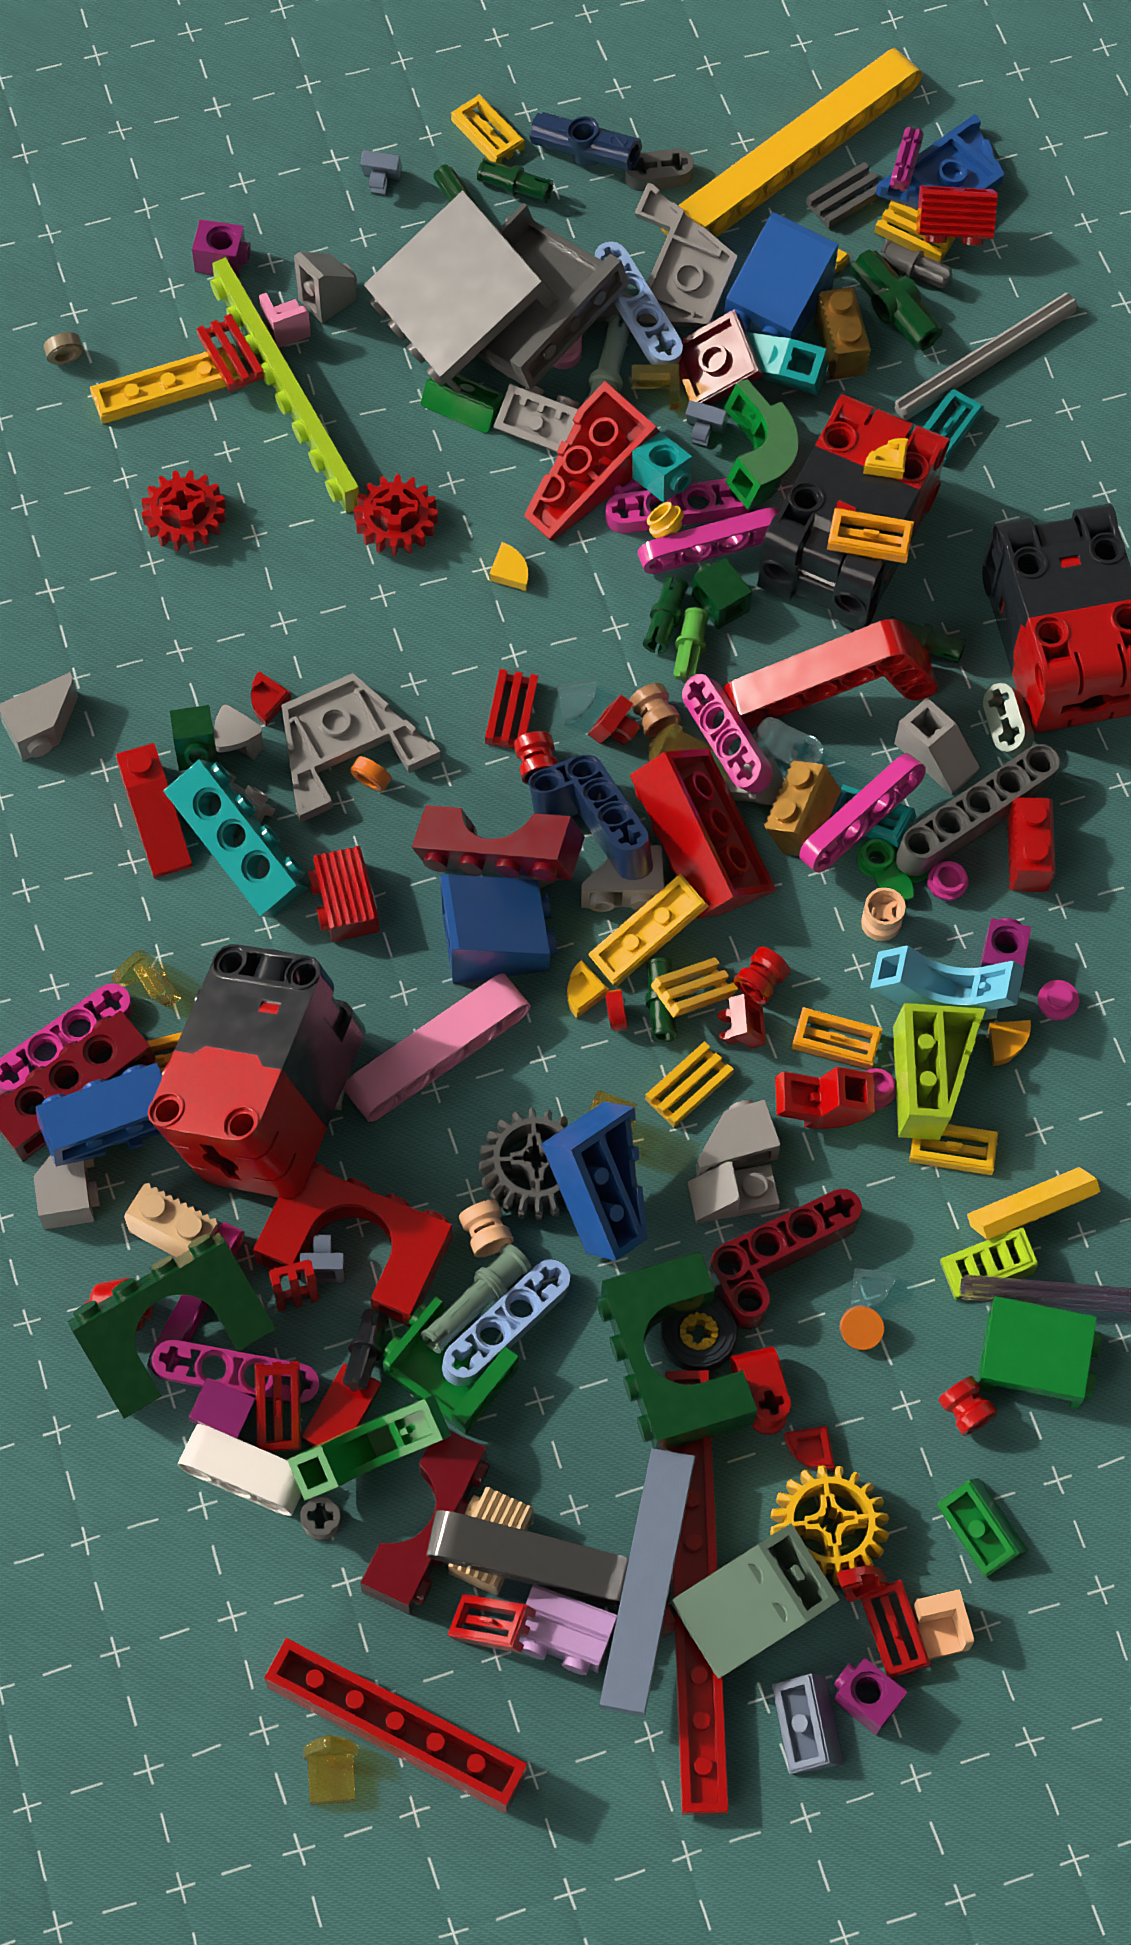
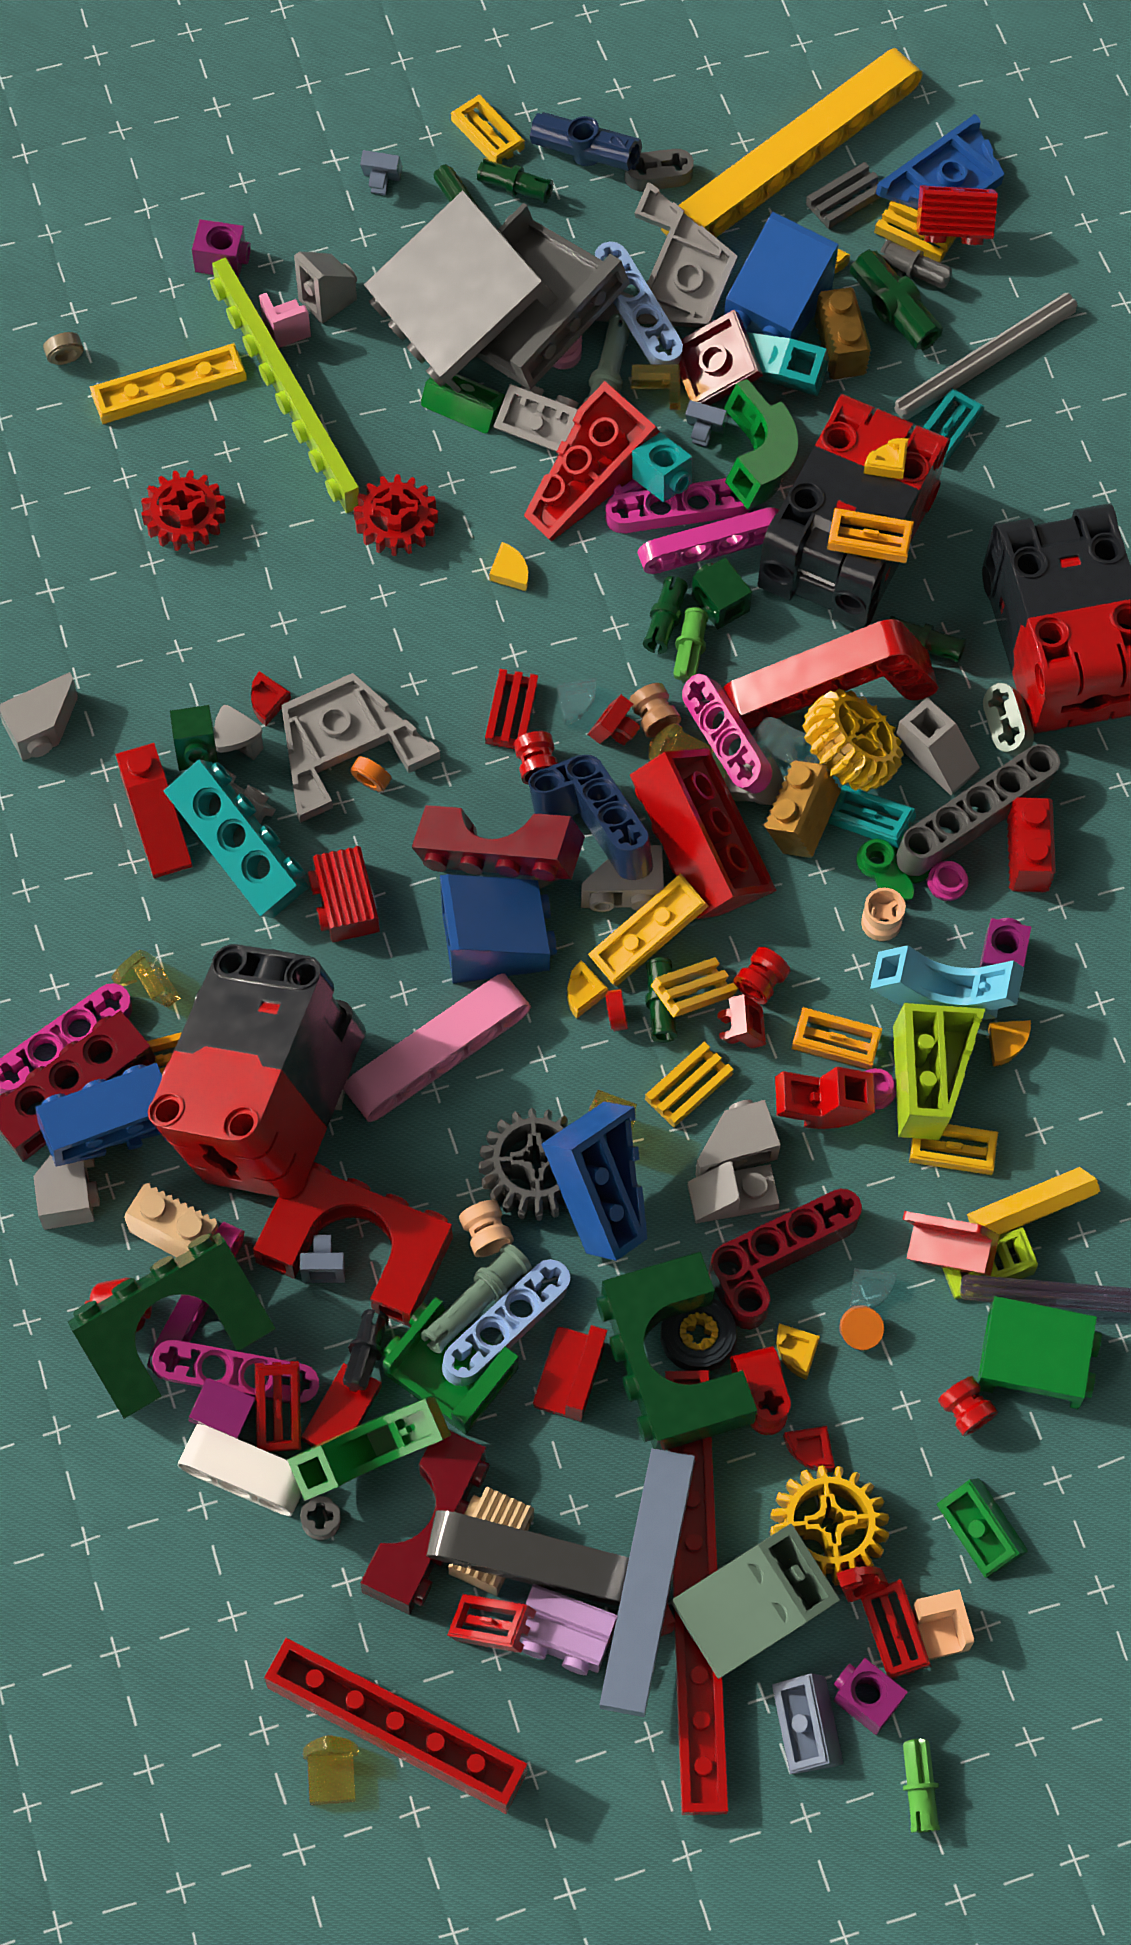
(217, 329): red tile -> none
(295, 1292): red tile -> none
(570, 1372): none -> red panel
(665, 520): yellow plate -> none
(796, 1349): none -> yellow tile
(852, 740): none -> yellow gear
(862, 813): dark pink beam -> none
(906, 159): magenta axle -> none
(920, 1786): none -> bright green axle
(951, 1244): none -> panel
(1058, 1000): dark pink plate -> none

